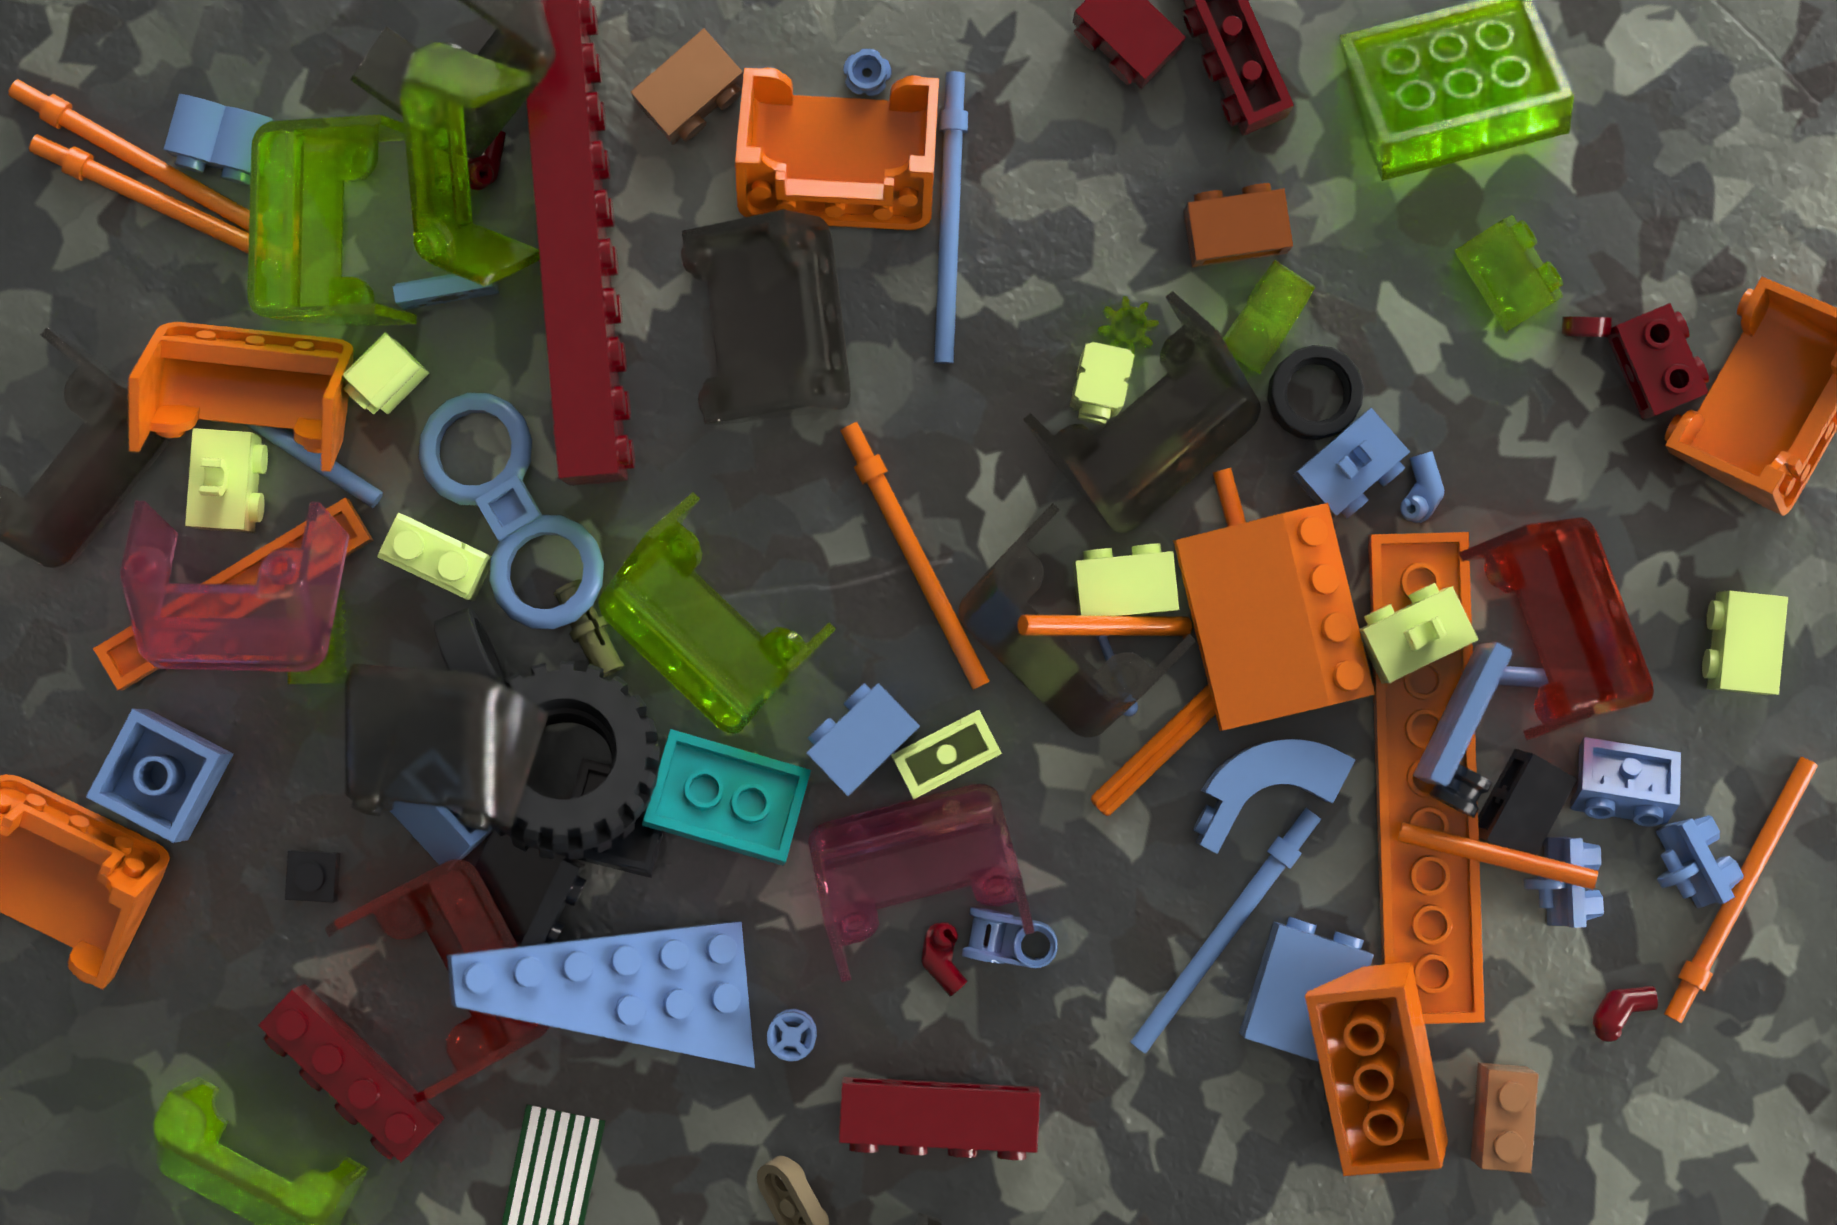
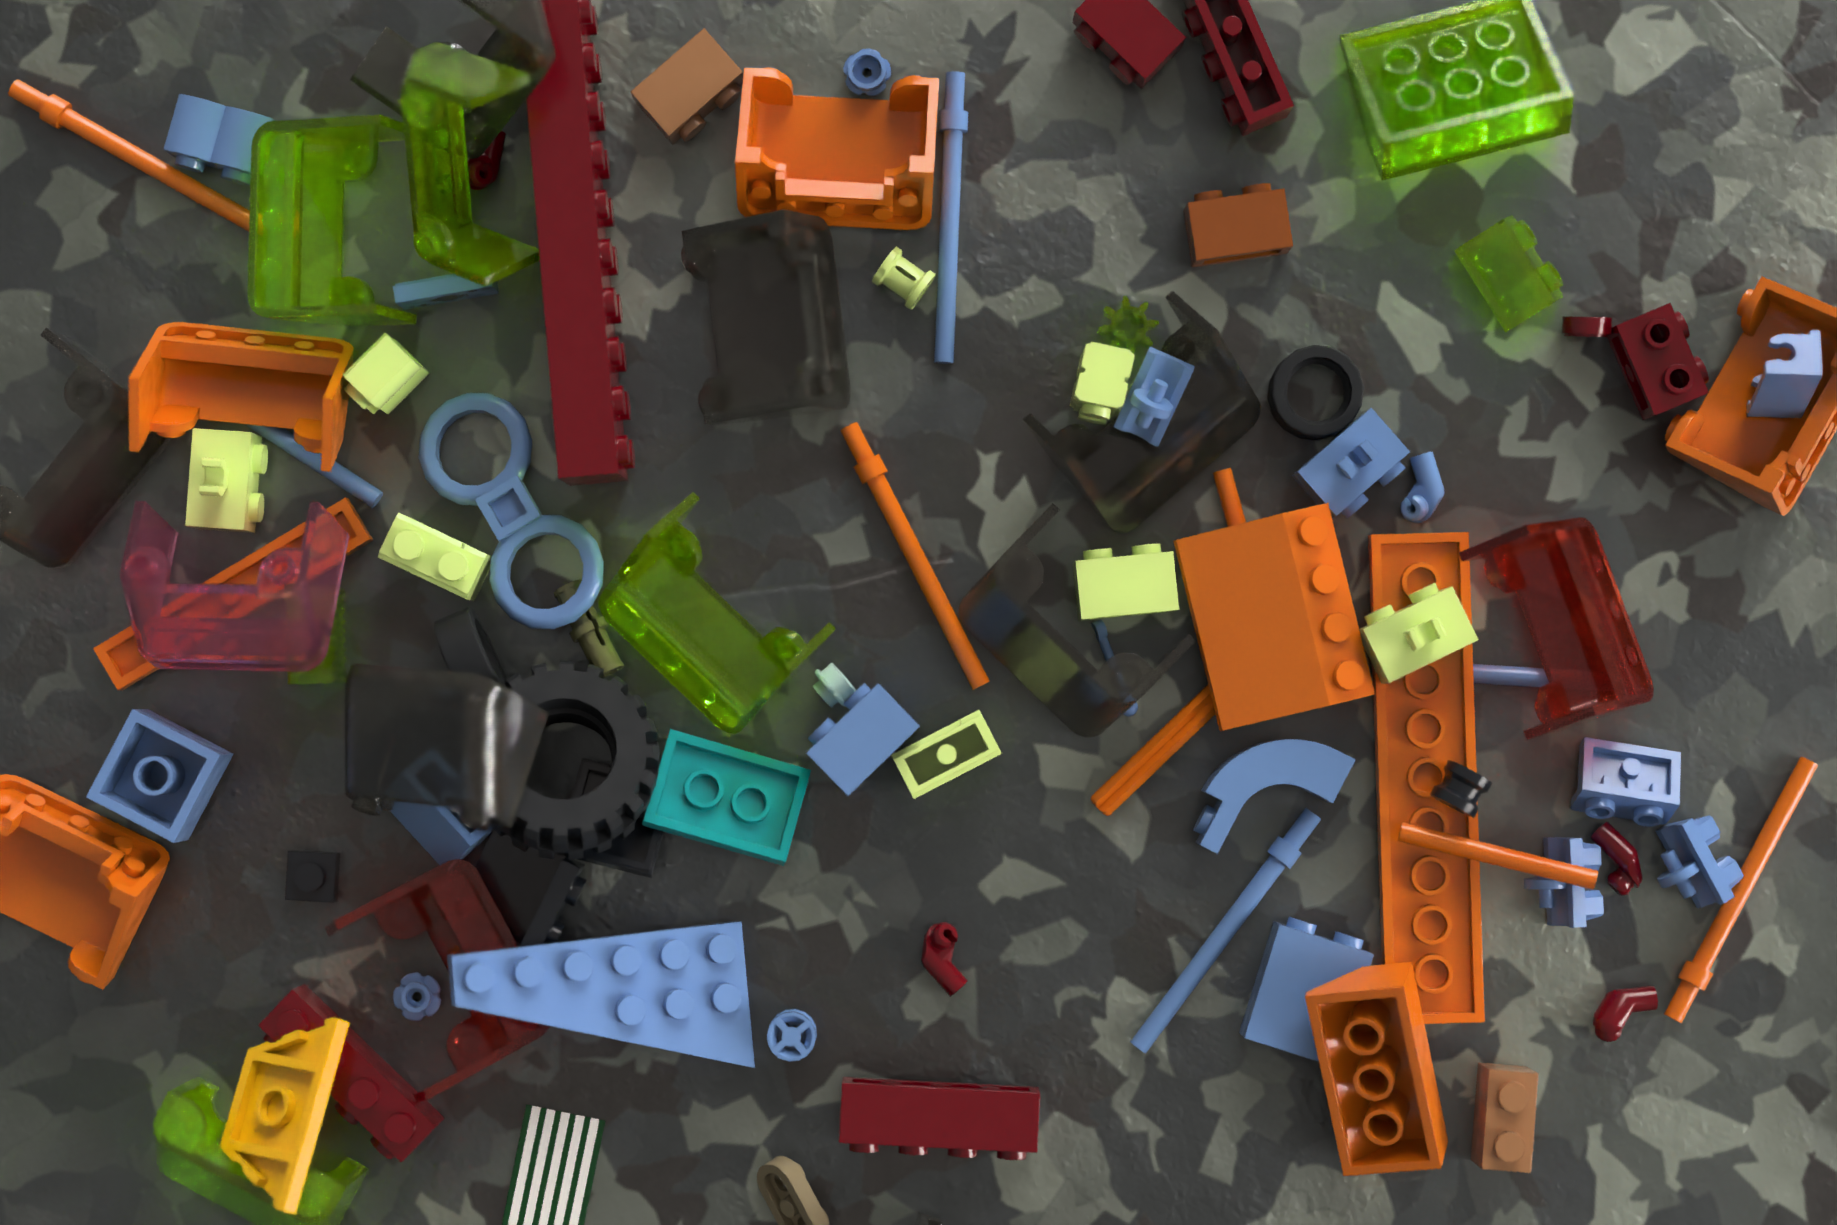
(81, 165): orange bar -> none
(282, 1109): none -> yellow wing
(430, 993): none -> medium blue plate
(833, 685): none -> light aqua plate
(903, 278): none -> yellowish green bush
(913, 854): clear pink windscreen -> none
(1005, 939): medium blue piece -> none
(1104, 625): orange bar -> none
(1154, 396): none -> medium blue hips
(1268, 316): clear neon green slope -> none
(1463, 713): medium blue tile -> none
(1524, 803): black hinge -> none
(1624, 856): none -> dark red arm
(1745, 642): yellowish green brick -> none
(1788, 385): none -> medium blue hinge

